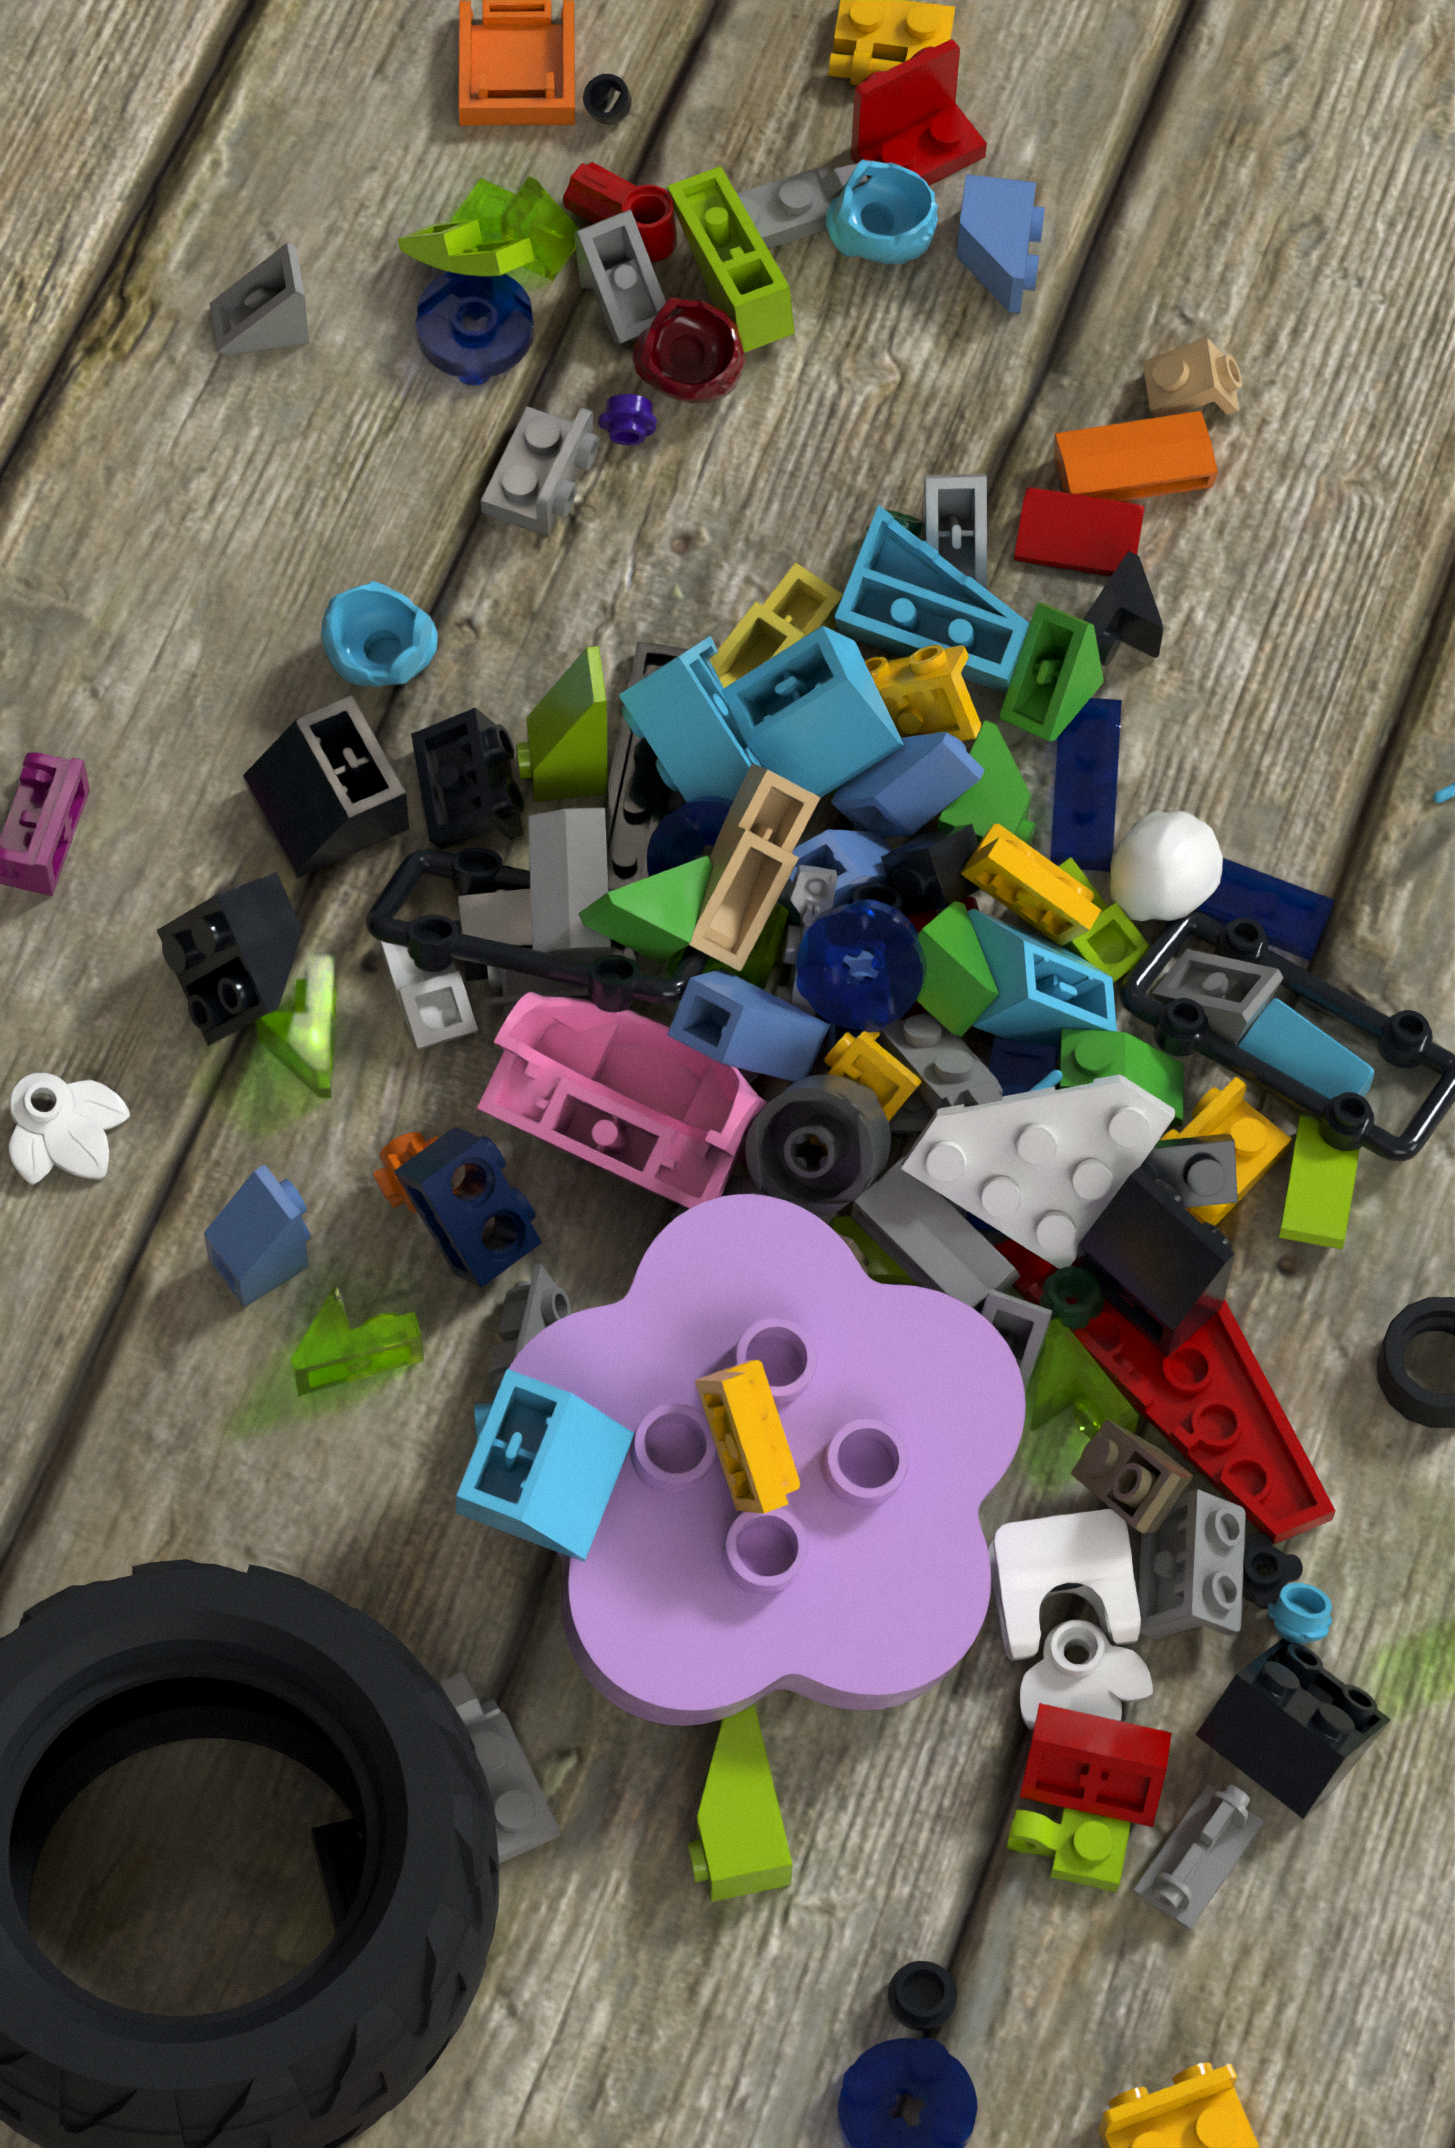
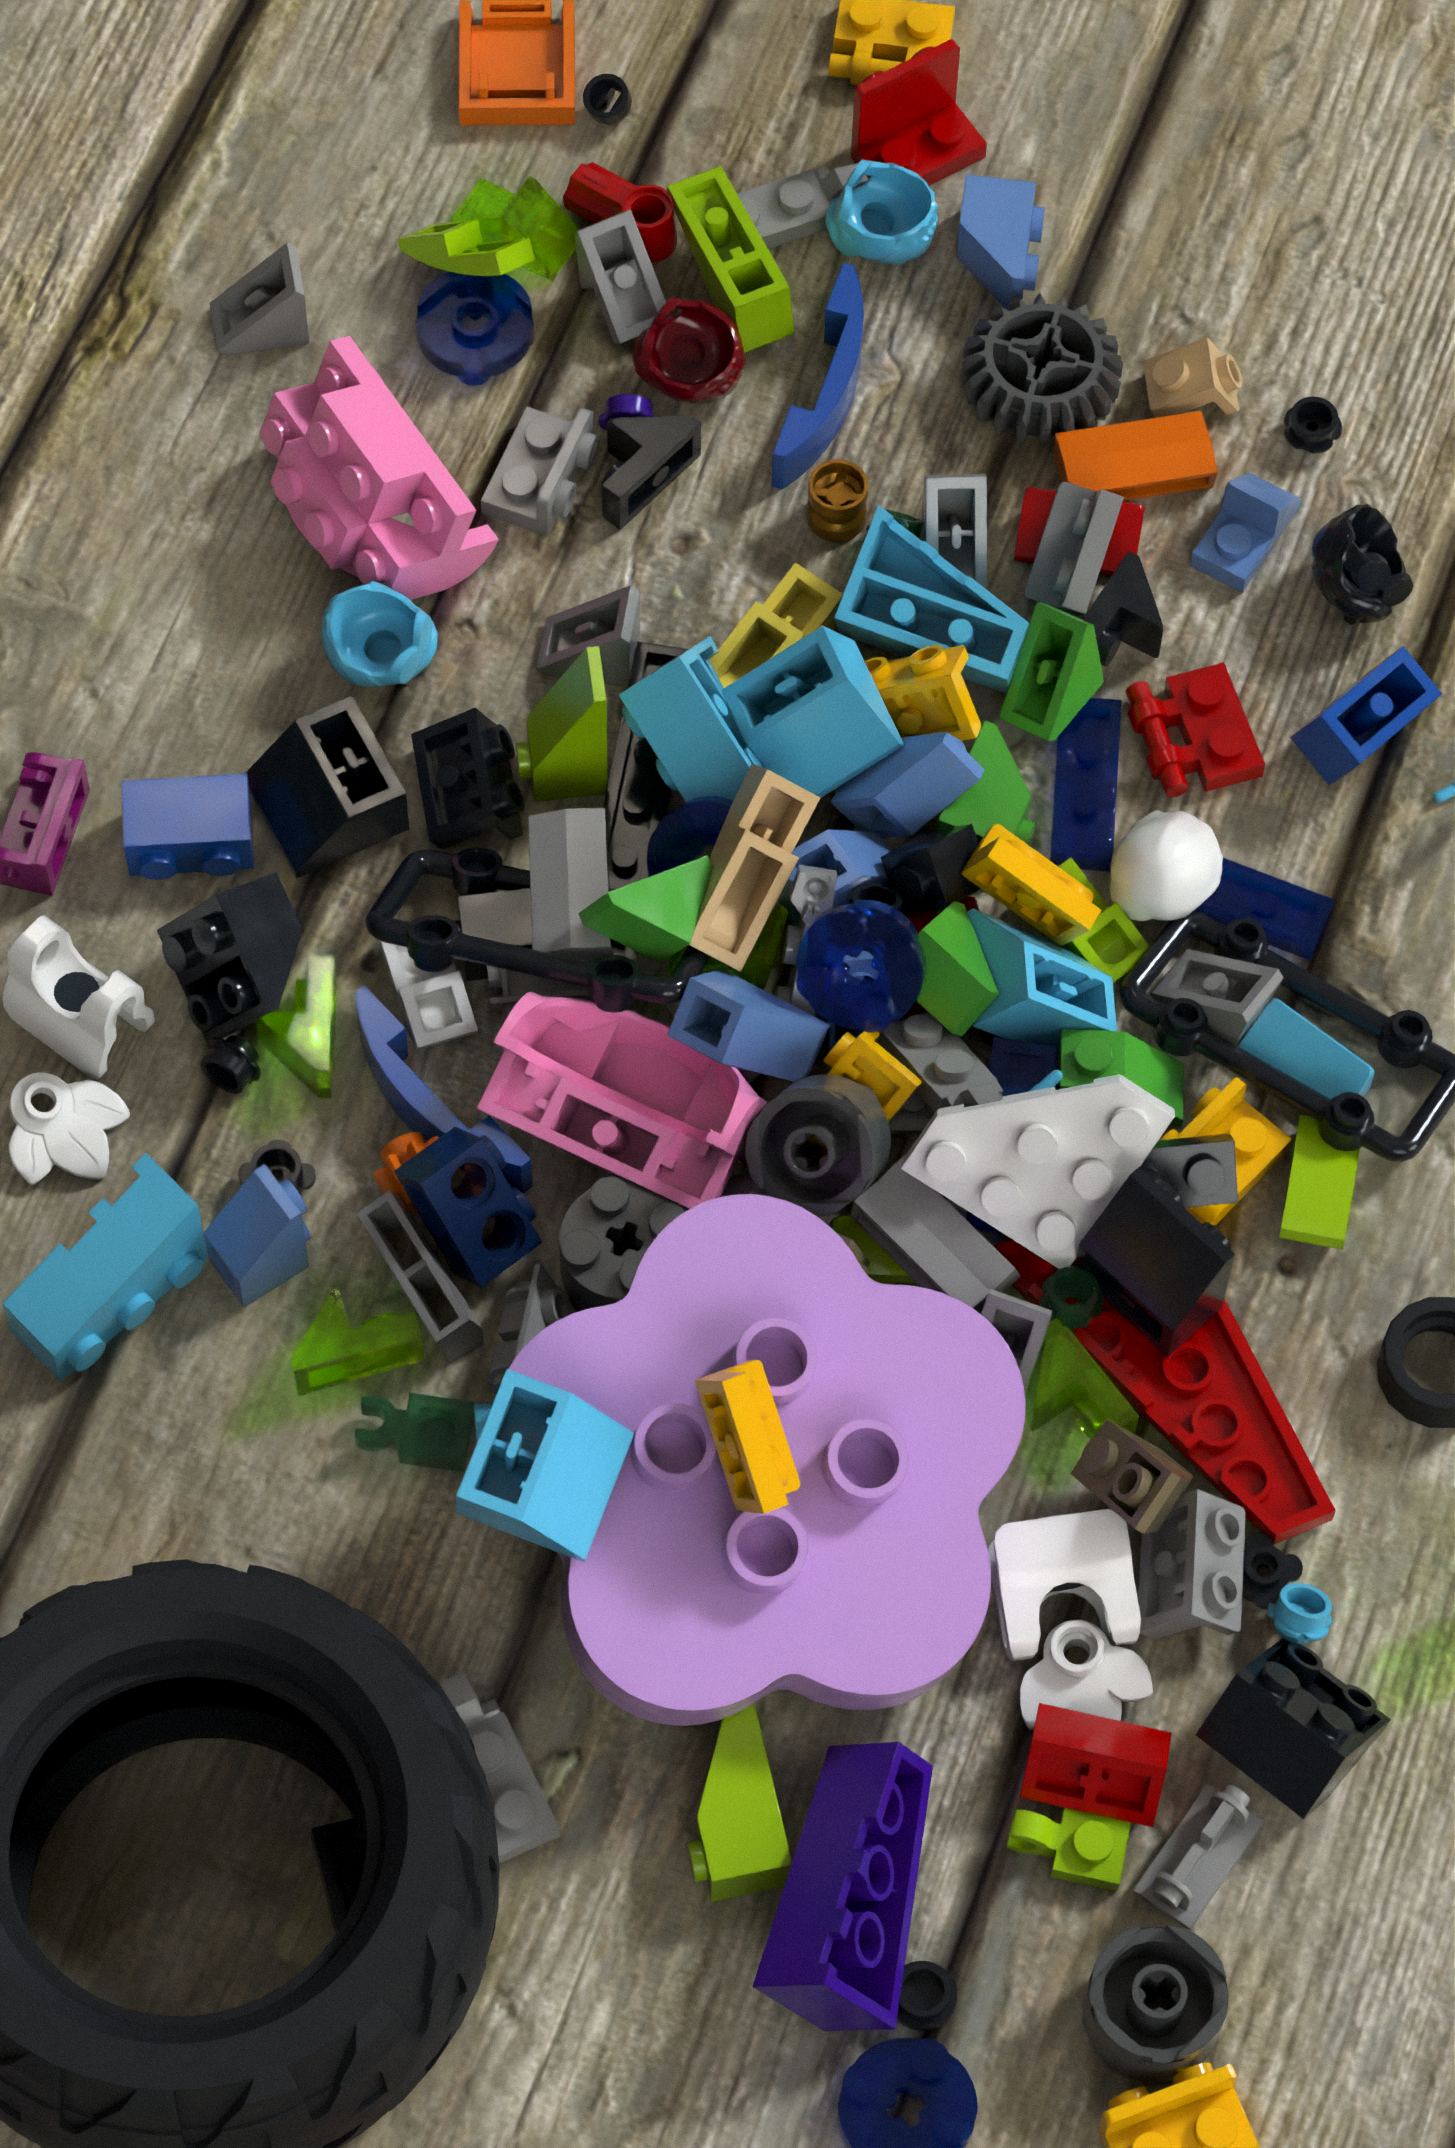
(69, 999): none -> white piece
(111, 1274): none -> medium azure wedge
(187, 825): none -> brick
(231, 1063): none -> black plate
(280, 1157): none -> black plate
(354, 463): none -> bright pink piece
(390, 1214): none -> light grey piece
(417, 1106): none -> blue slope
(429, 1432): none -> clear green plate
(603, 622): none -> light grey slope
(604, 1223): none -> dark grey brick
(649, 457): none -> black slope
(809, 432): none -> blue slope
(837, 500): none -> pearl gold wheel
(850, 1891): none -> dark purple wedge
(1011, 351): none -> dark grey gear
(1073, 547): none -> light grey bracket
(1148, 1965): none -> dark grey brick
(1211, 724): none -> red plate
(1244, 530): none -> medium blue slope
(1315, 413): none -> black plate
(1360, 565): none -> black hair
(1366, 715): none -> blue brick

